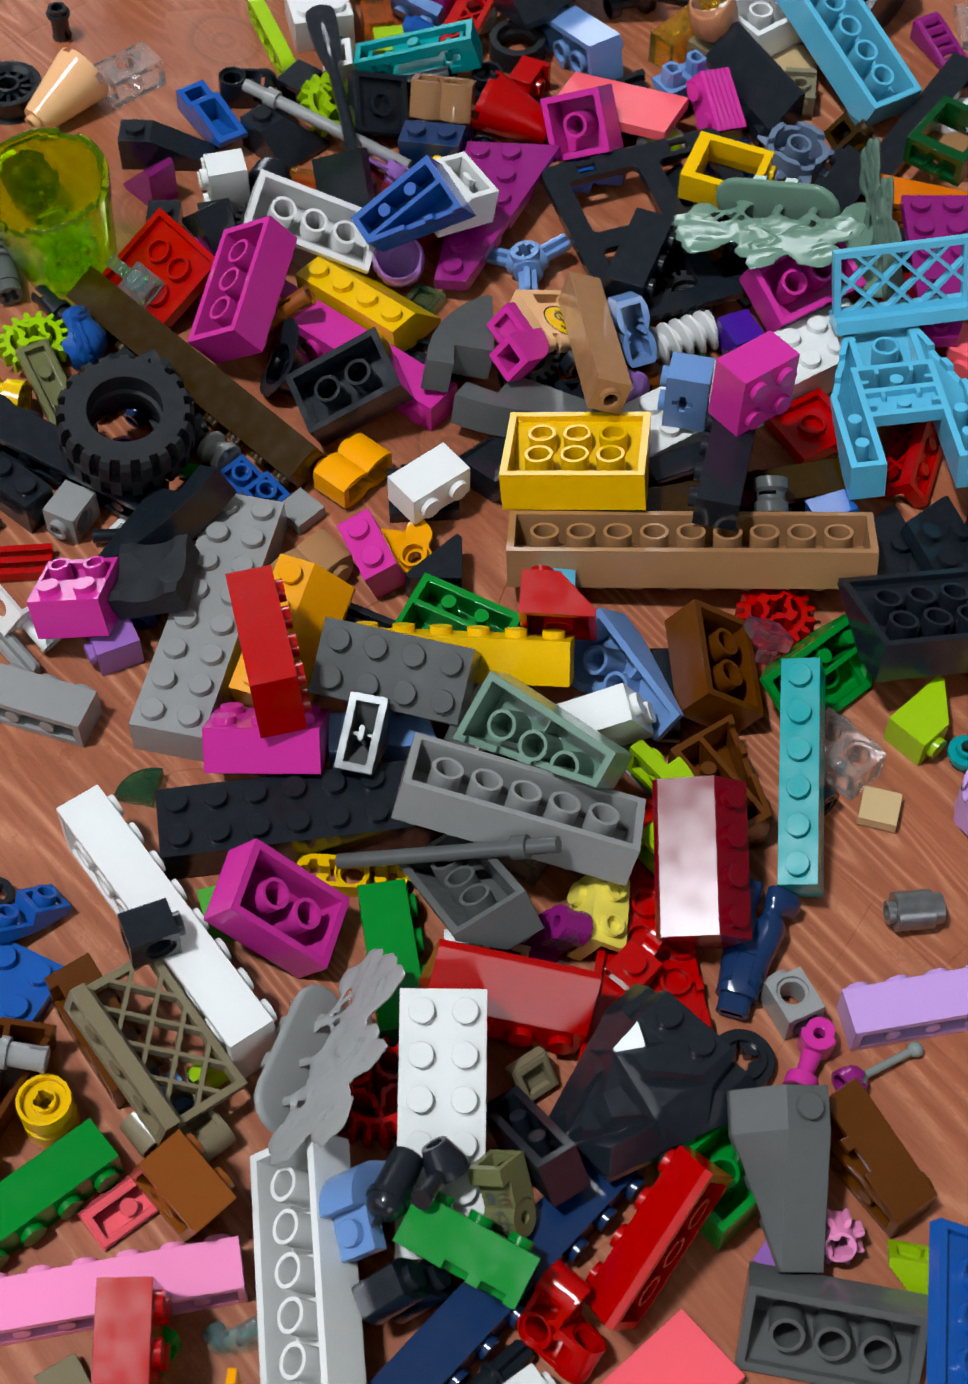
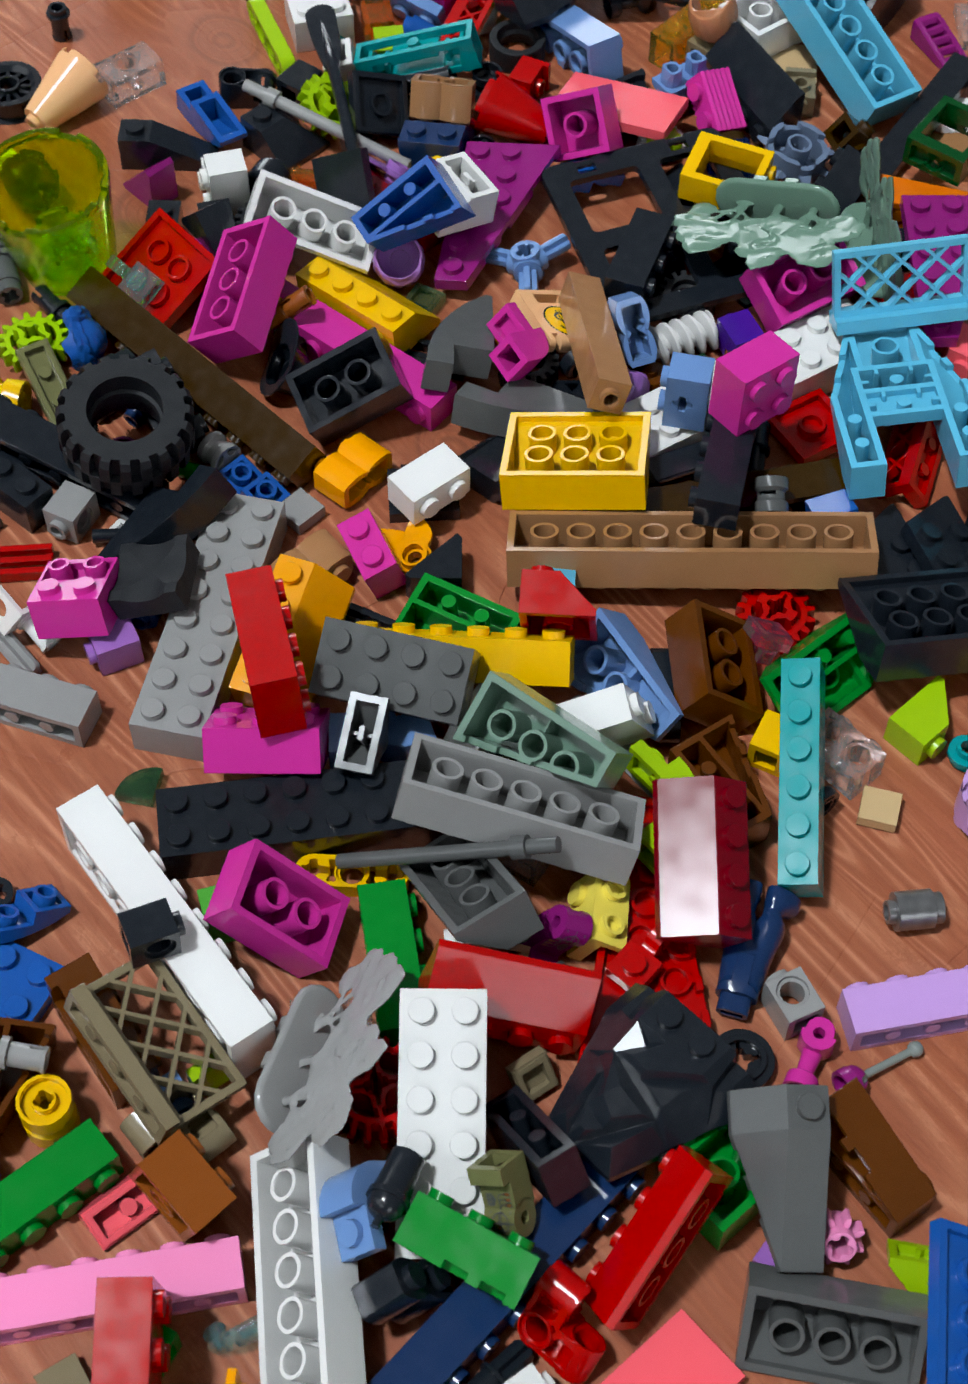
(442, 1165): black bar -> none
(760, 449): none -> black axle
(765, 744): none -> yellow brick

